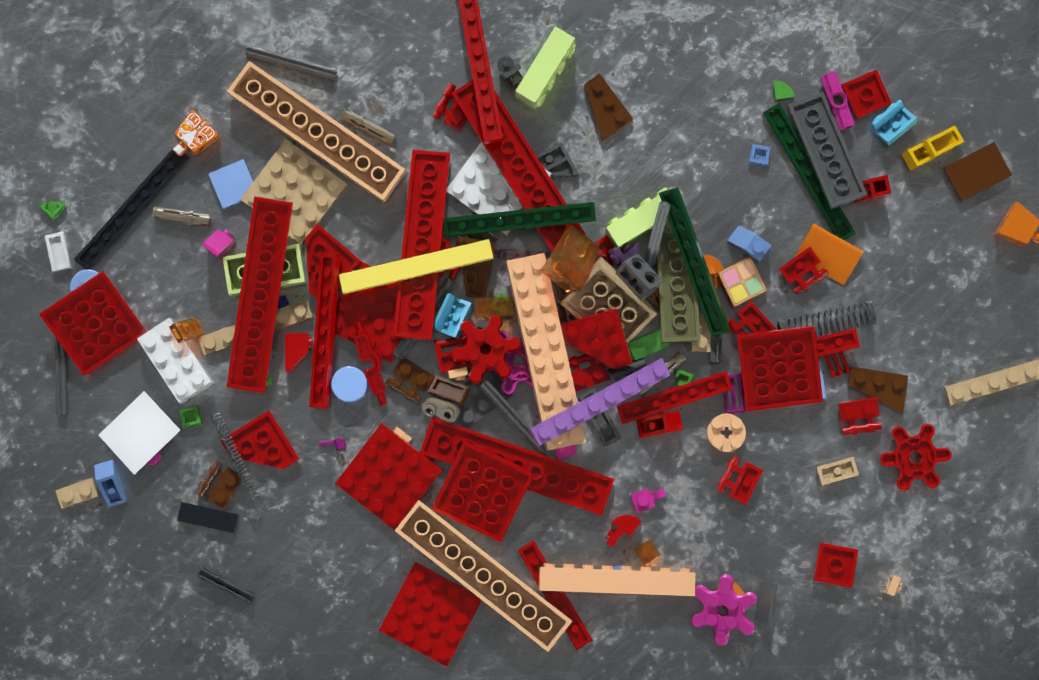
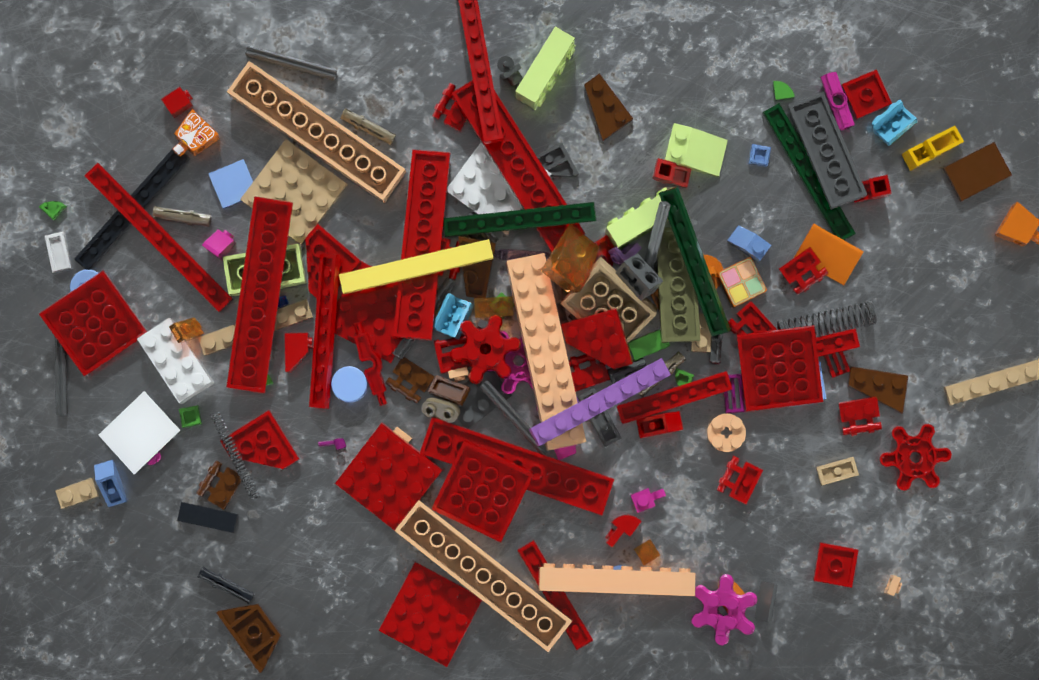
(158, 237): none -> red plate
(177, 101): none -> red brick
(252, 632): none -> reddish brown wing
(670, 173): none -> red brick
(696, 150): none -> yellowish green slope

